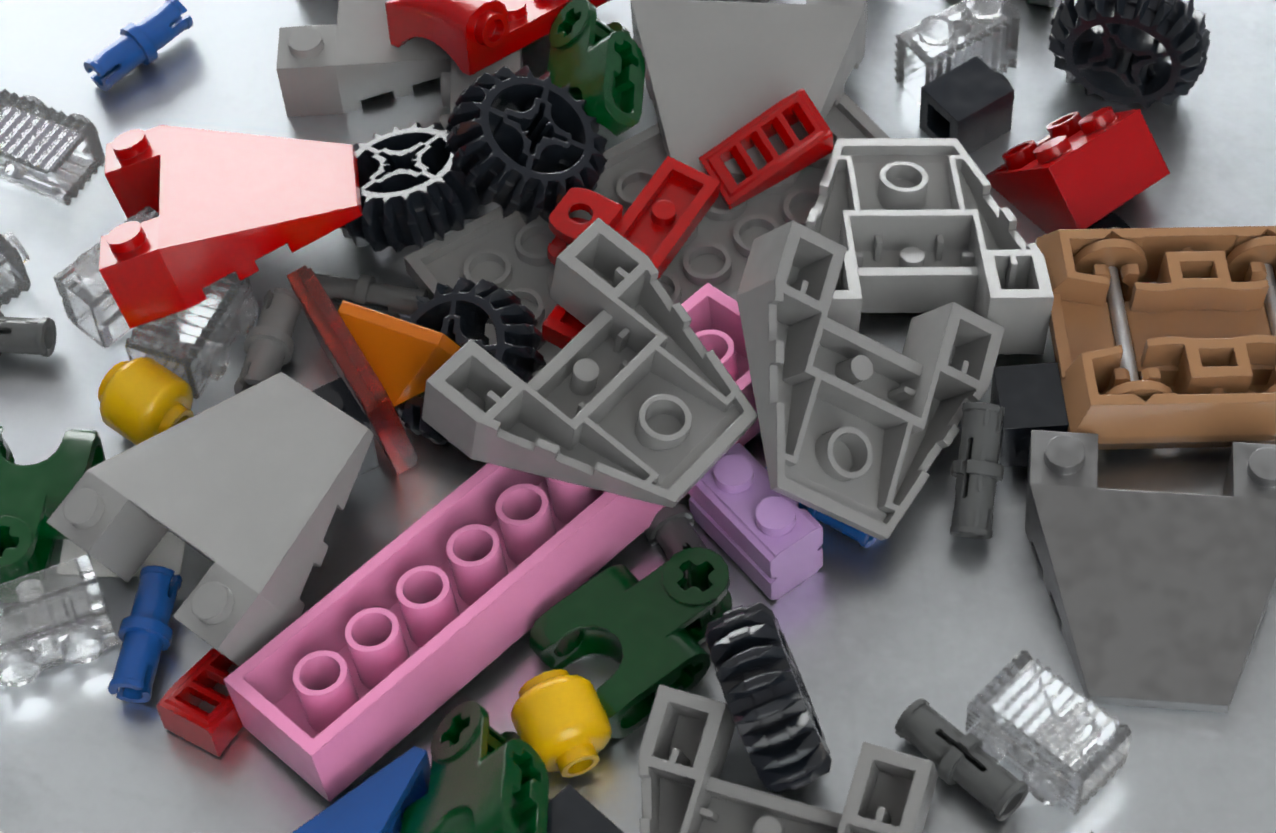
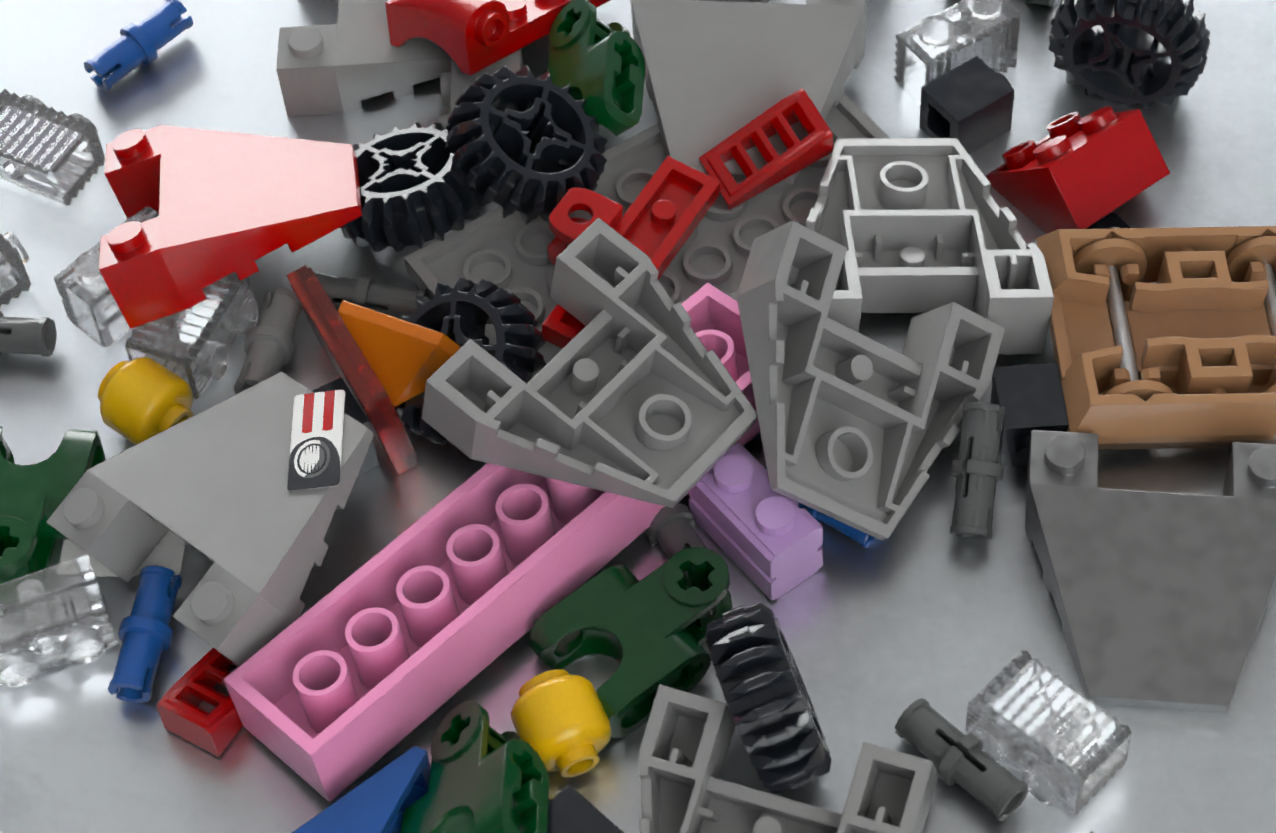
(316, 440): none -> sticker

